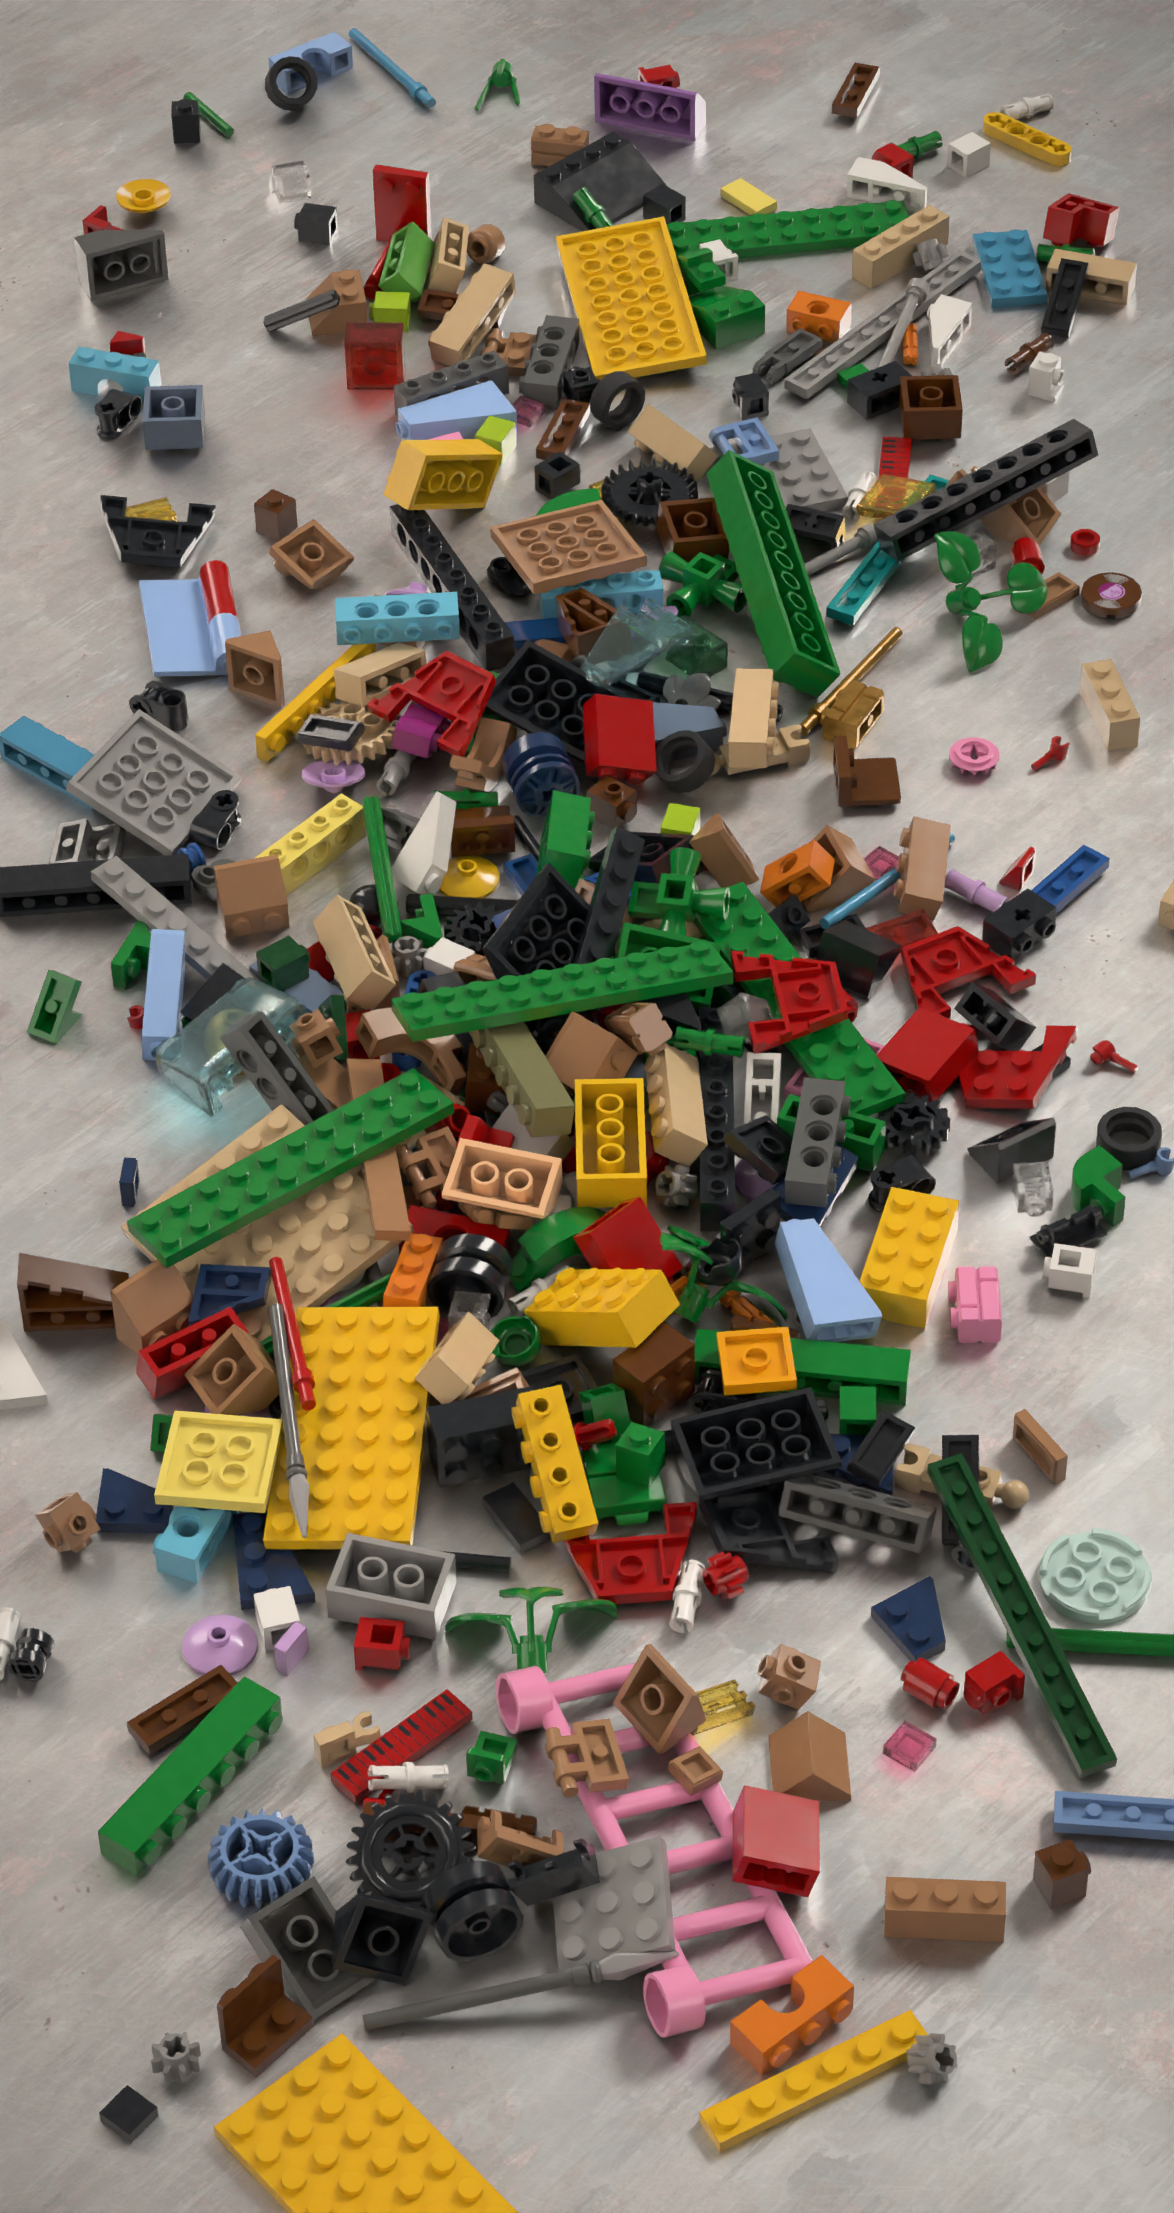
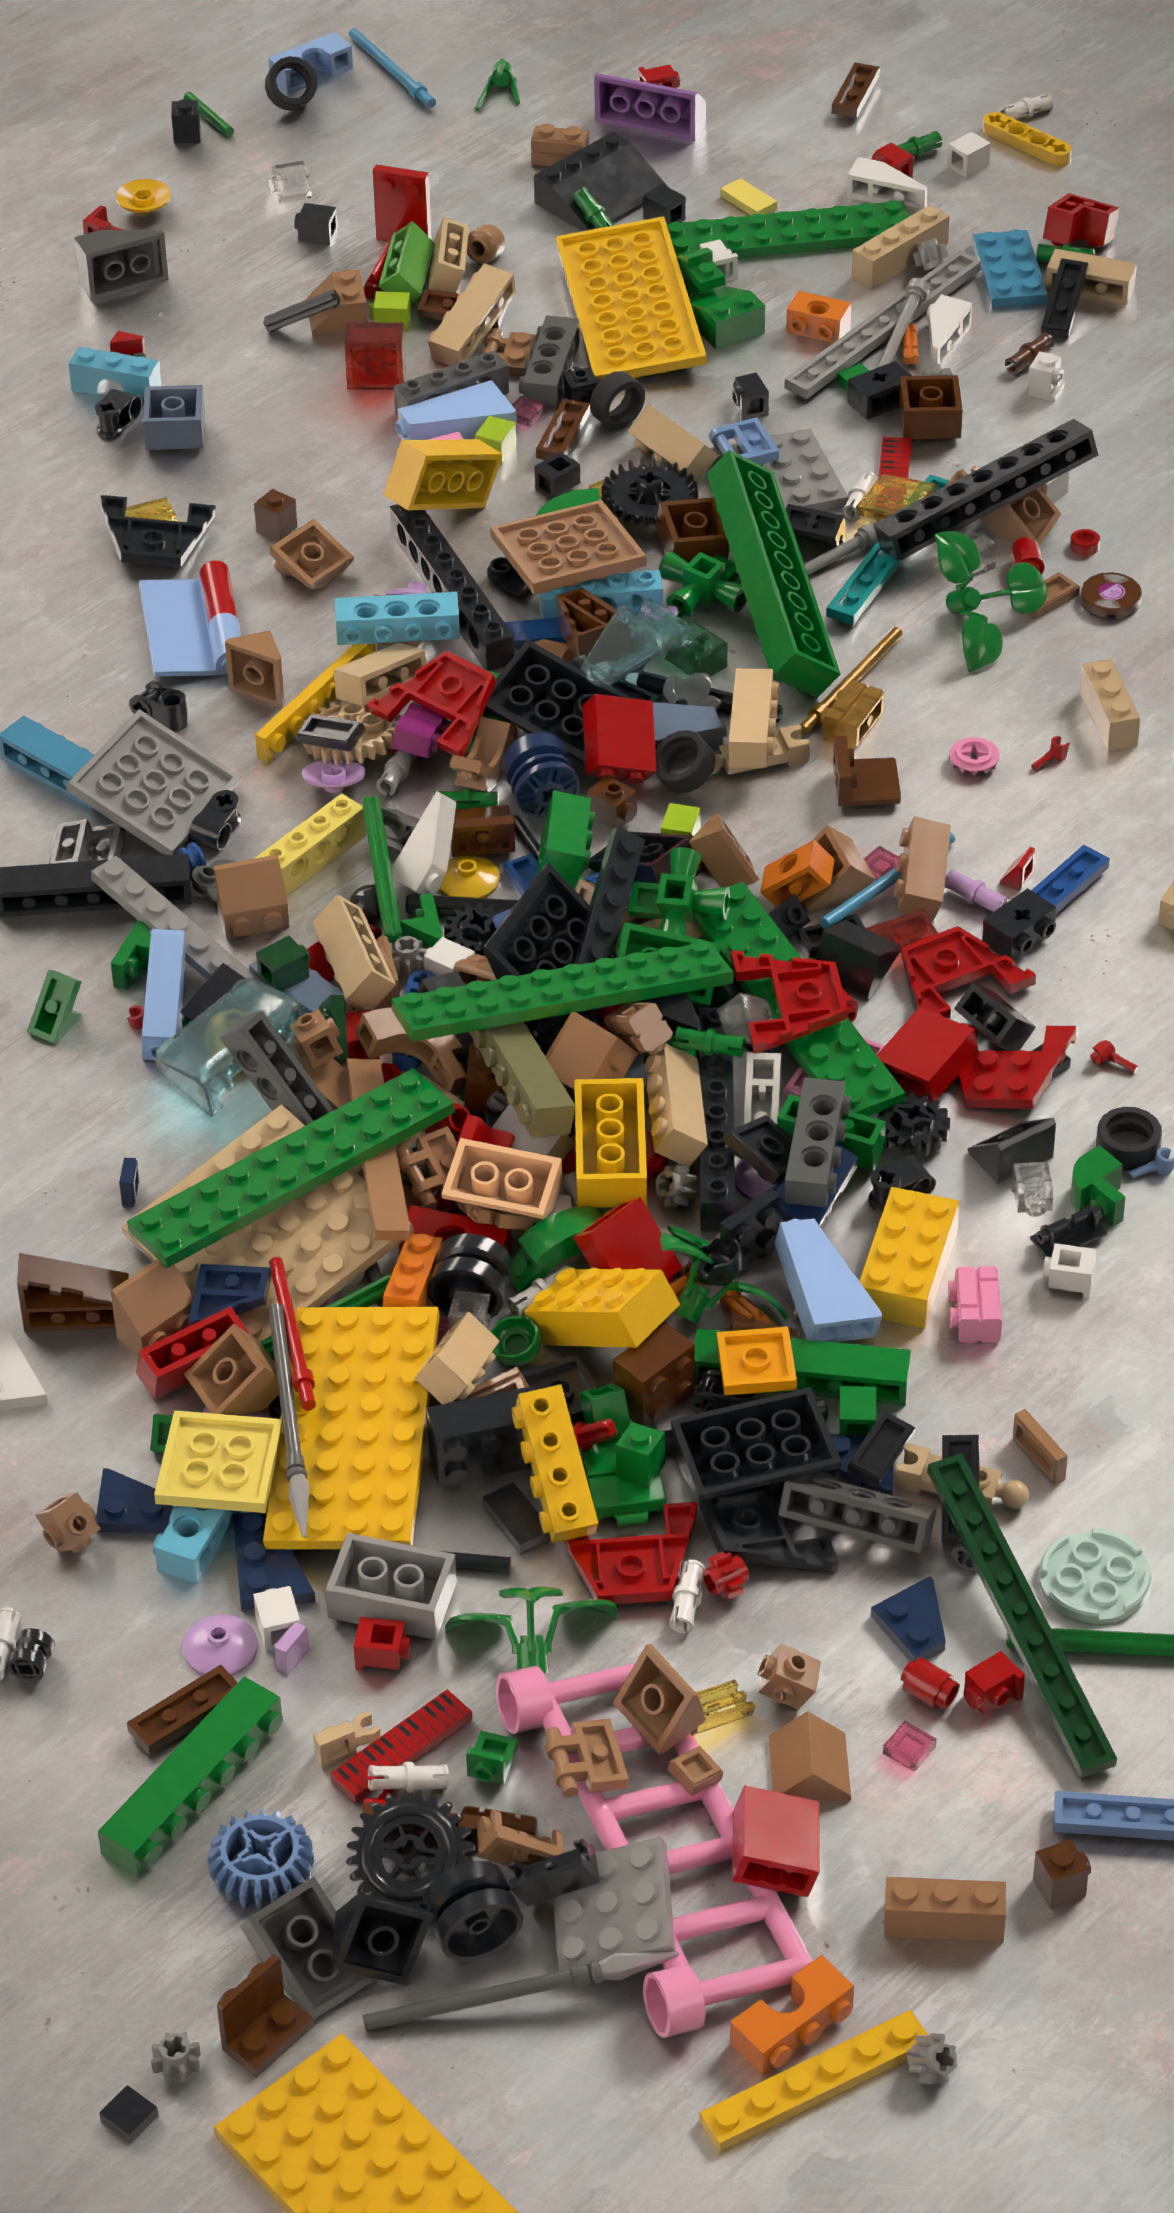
(787, 355): dark grey hinge -> none

